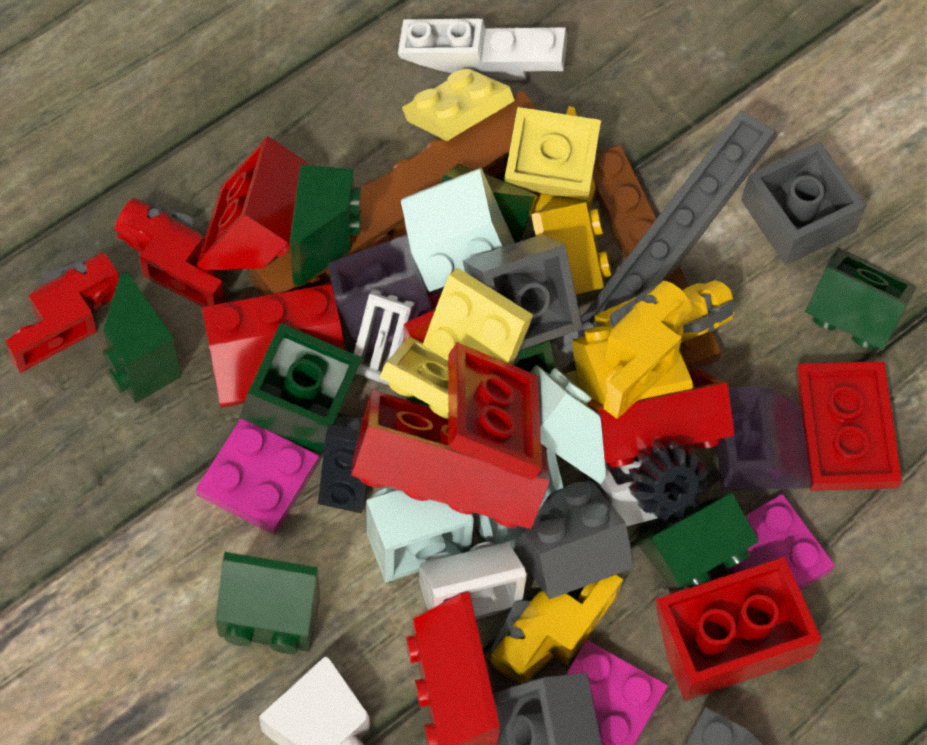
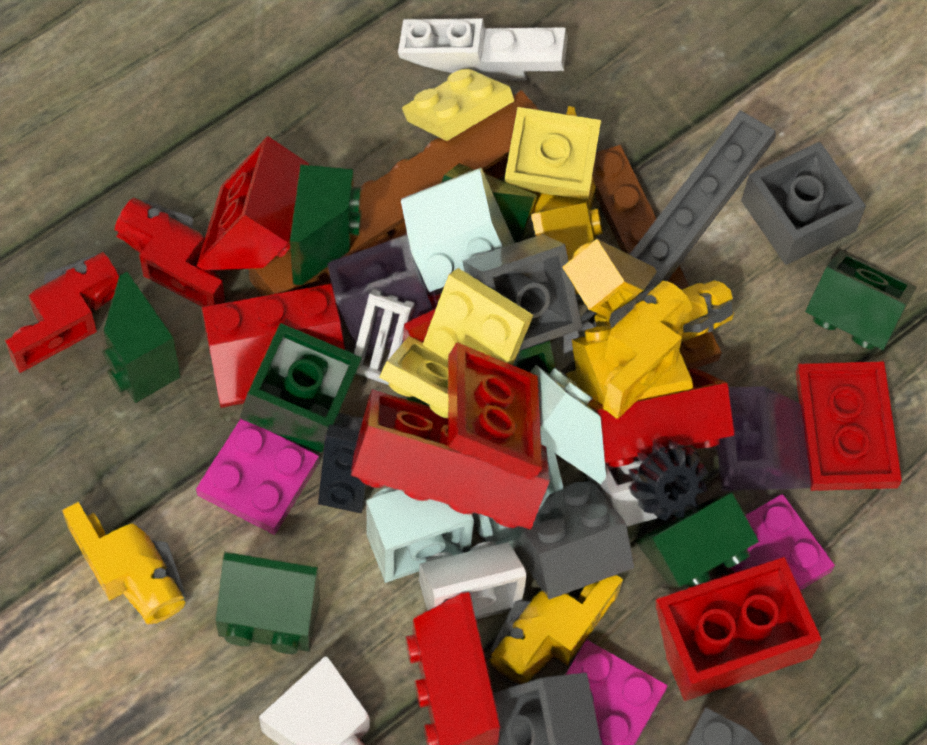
(129, 565): none -> yellow plate
(607, 276): none -> yellow slope

